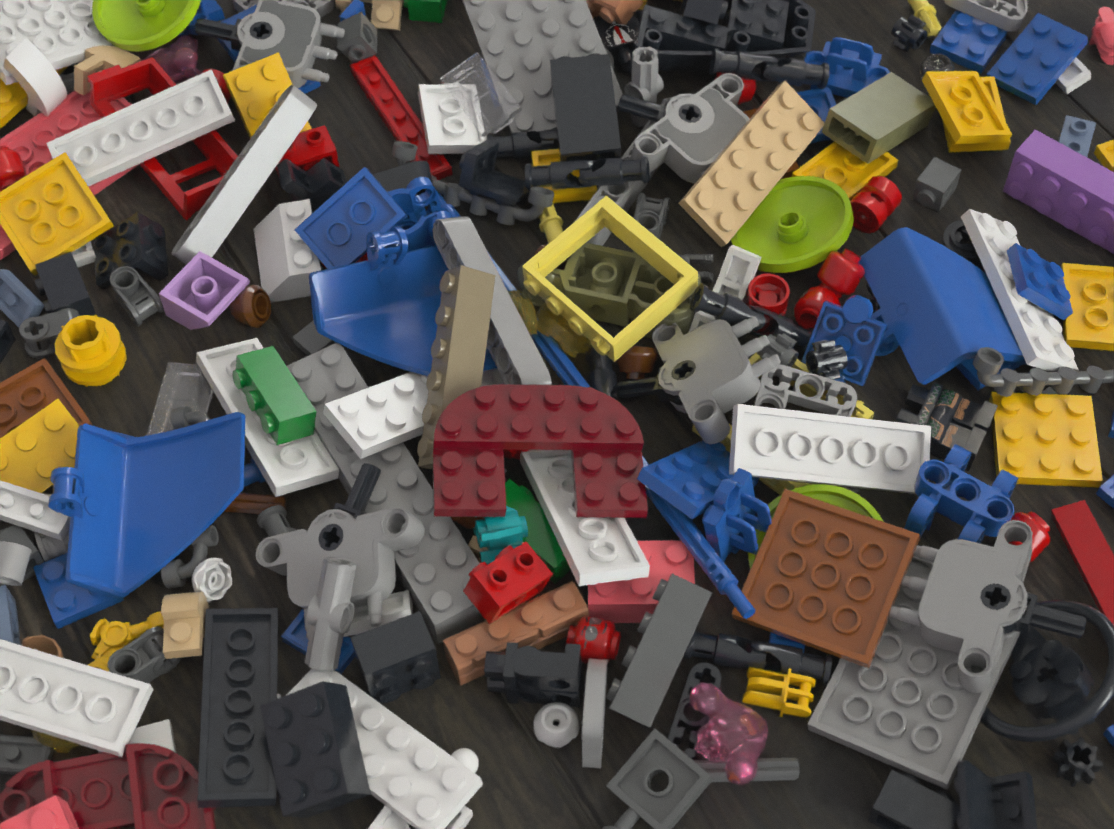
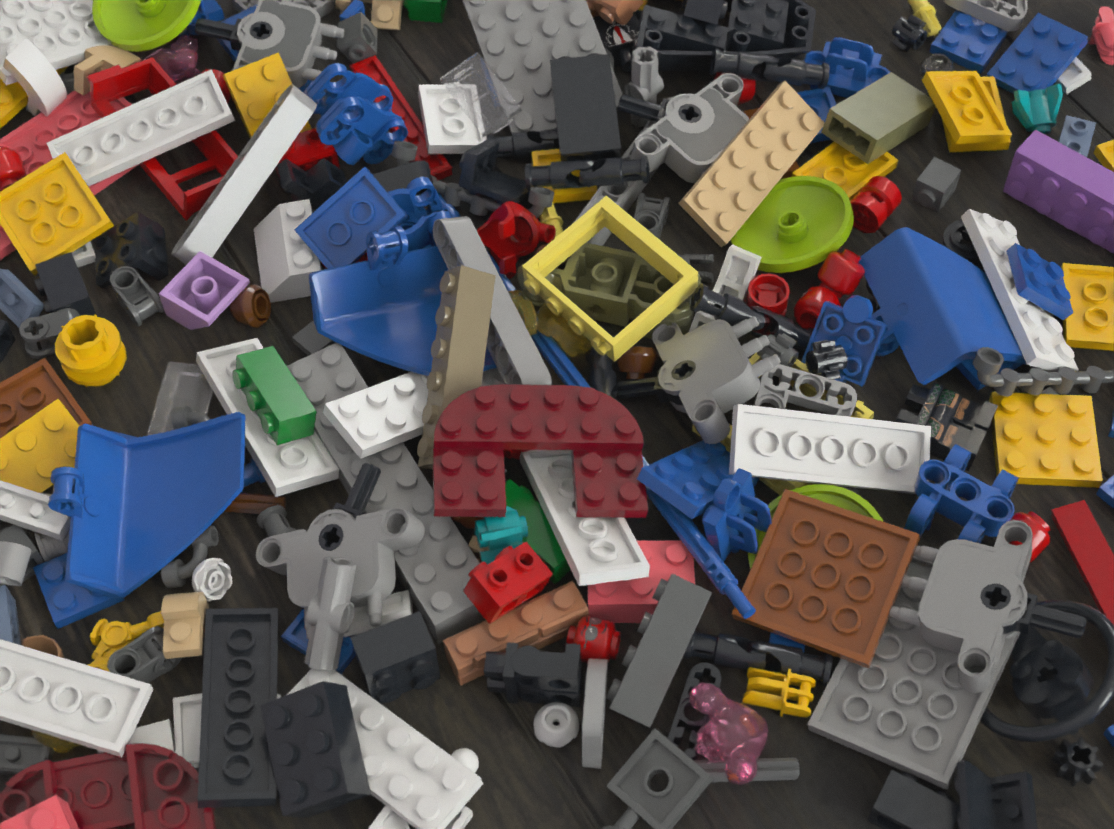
(188, 727): none -> white tile
(351, 117): none -> blue piece
(512, 234): none -> red piece
(1038, 108): none -> teal brick

